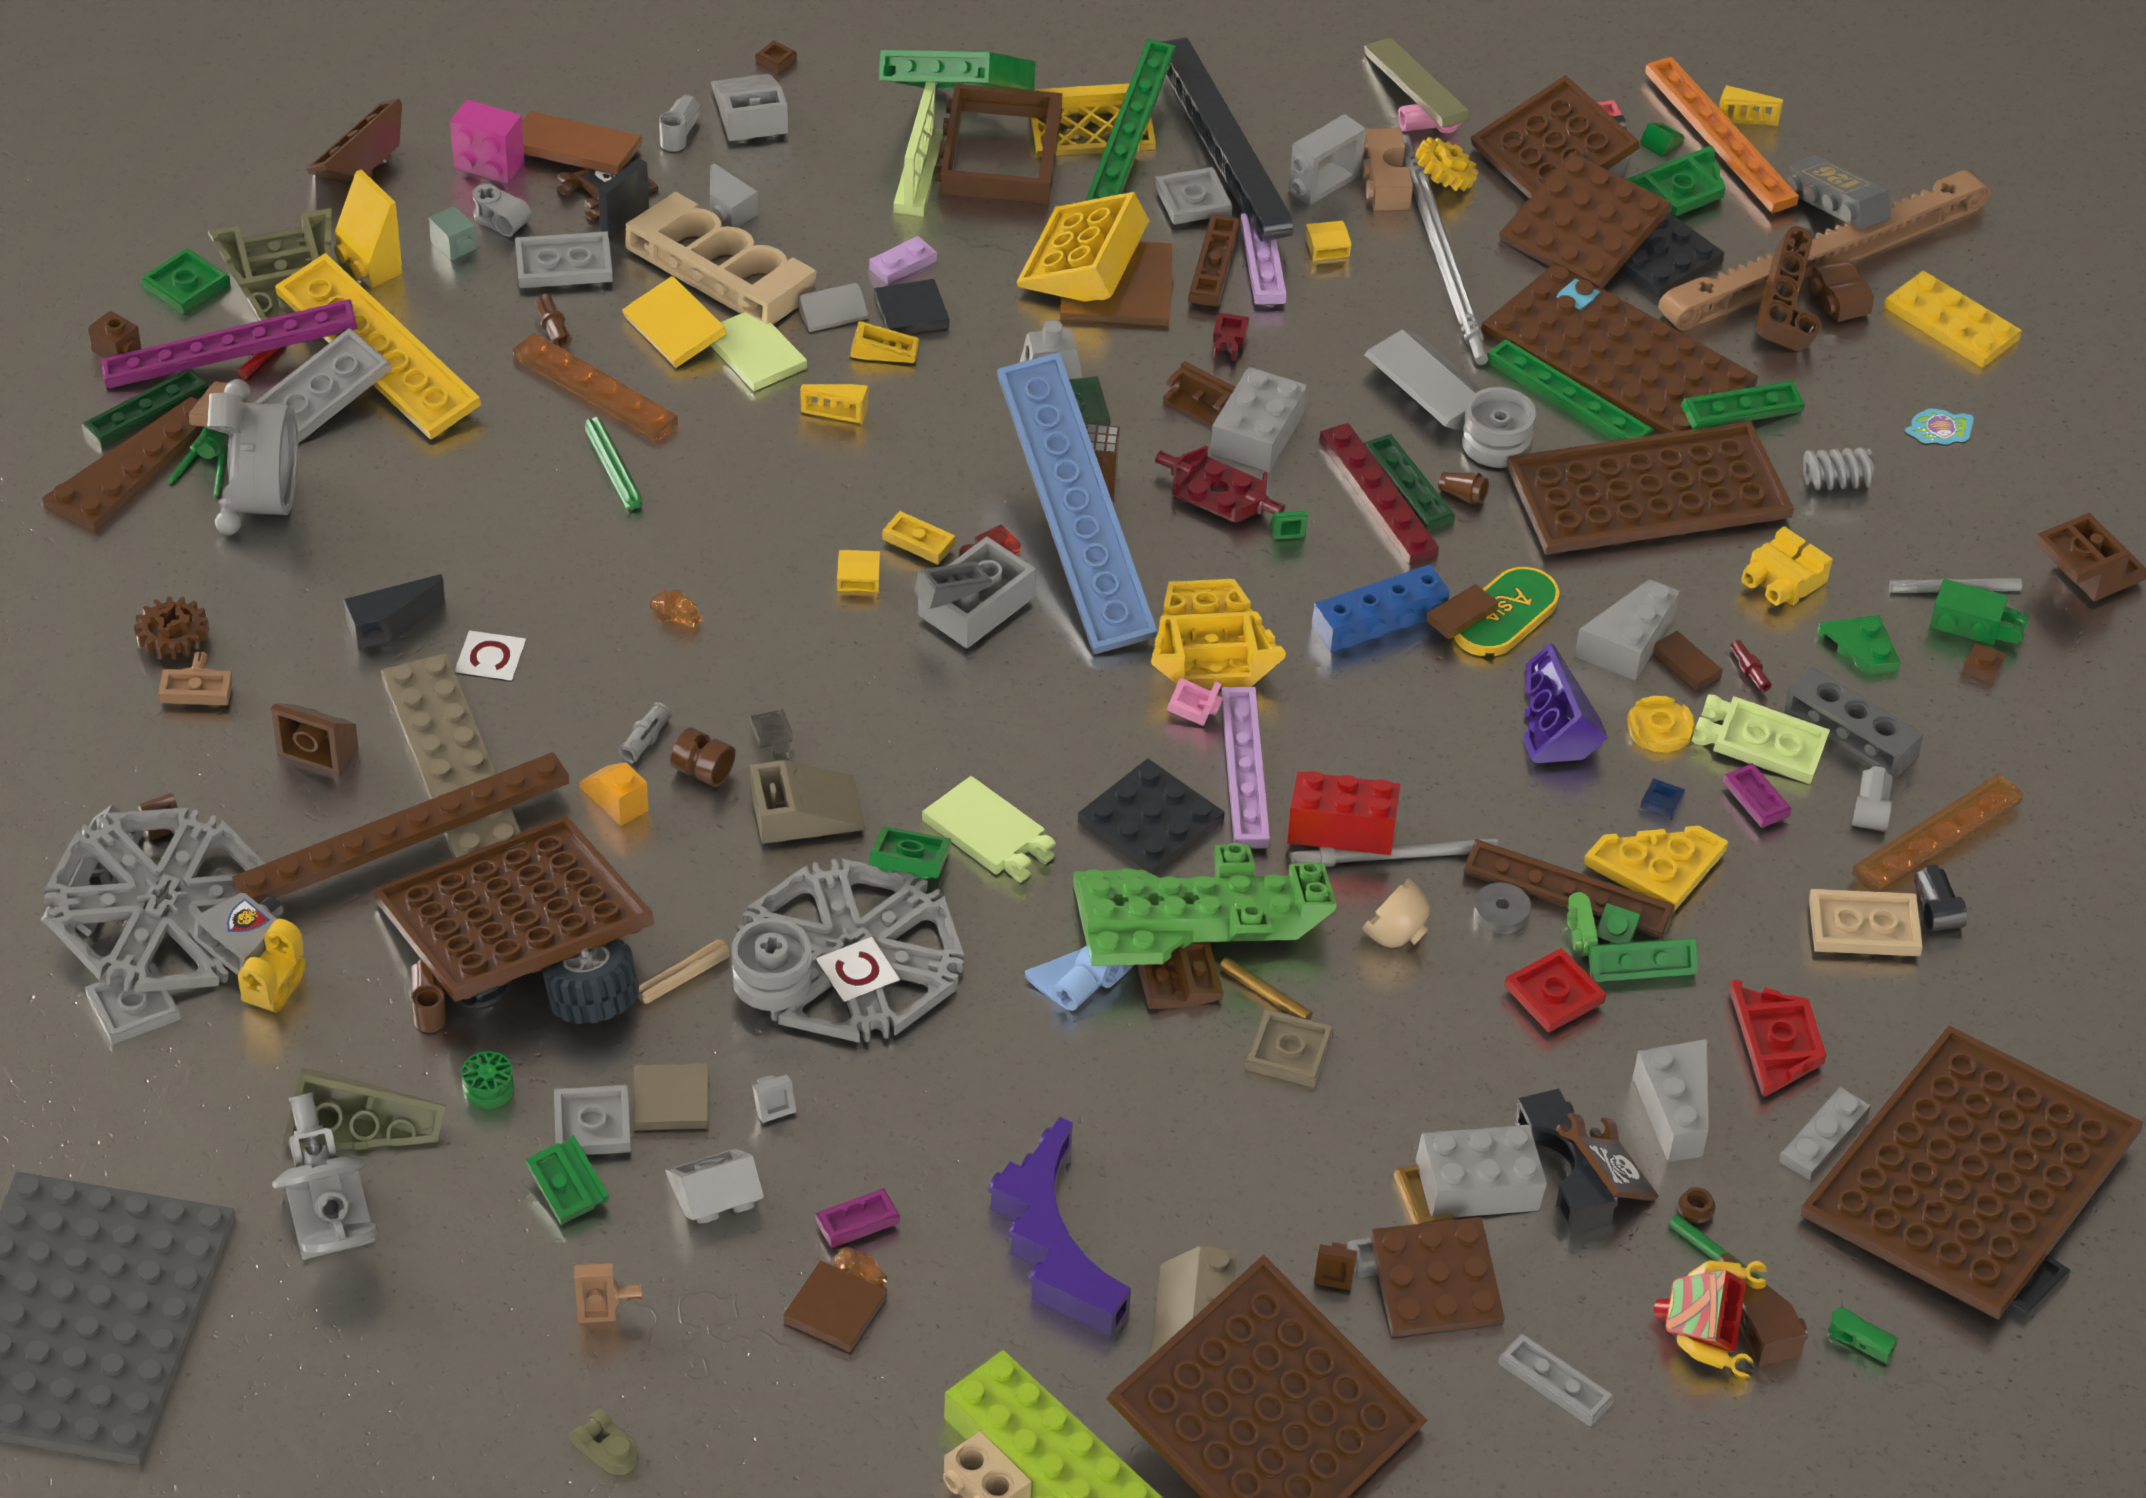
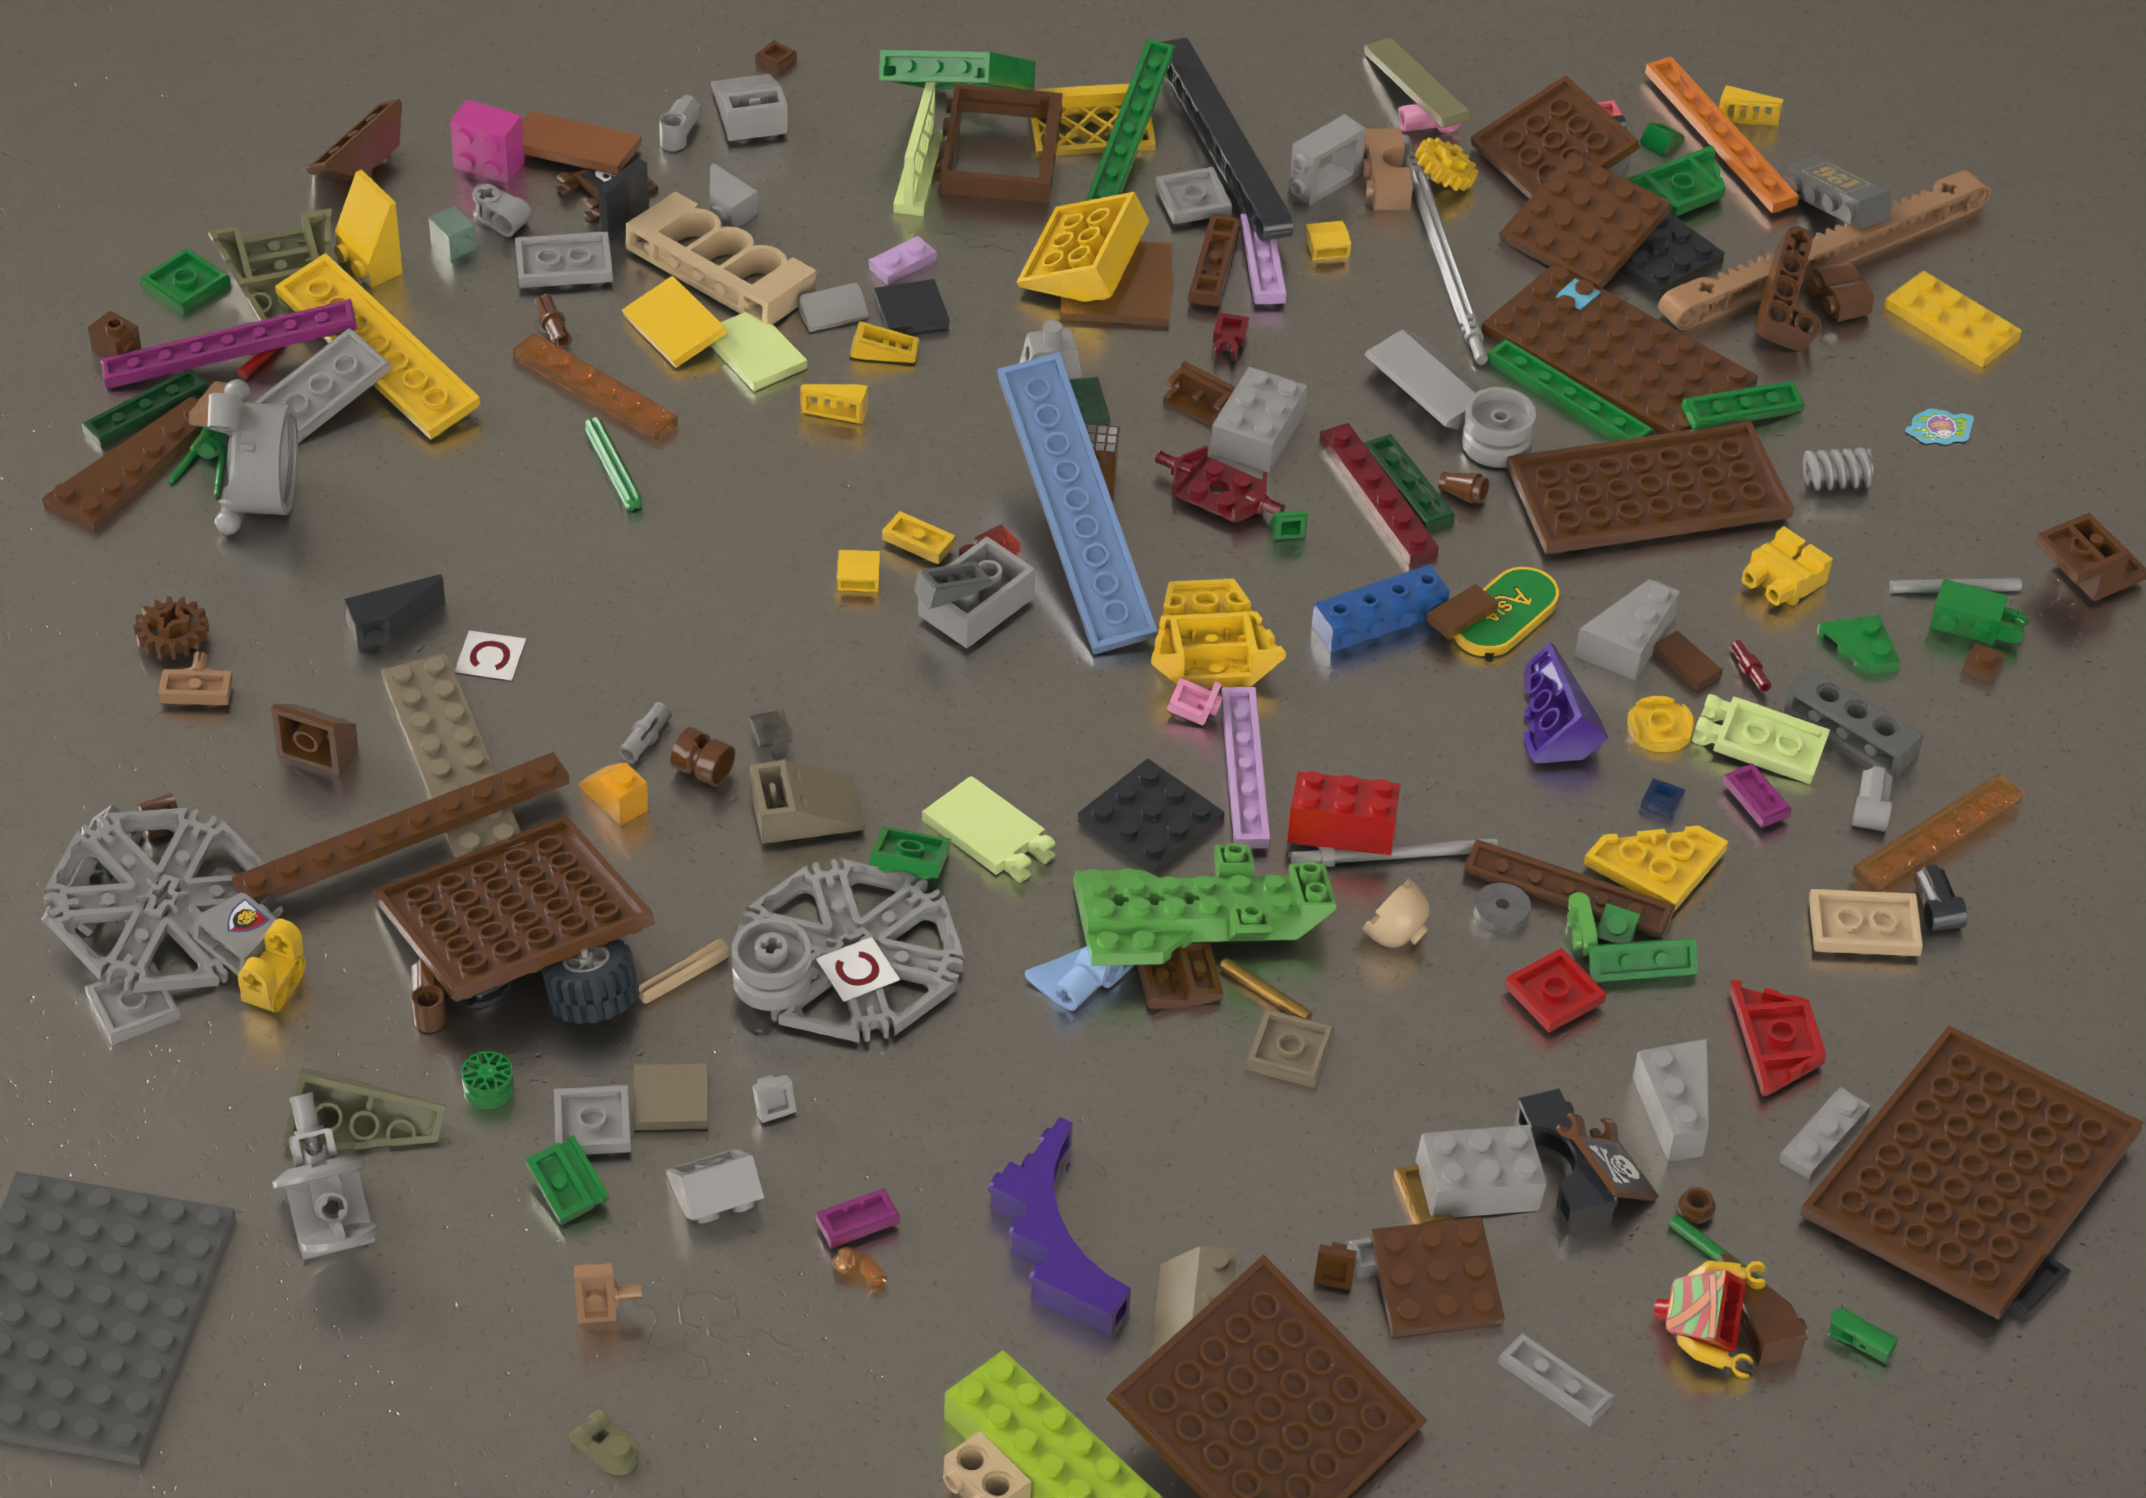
(676, 607): clear orange piece -> none
(835, 1306): reddish brown tile -> none

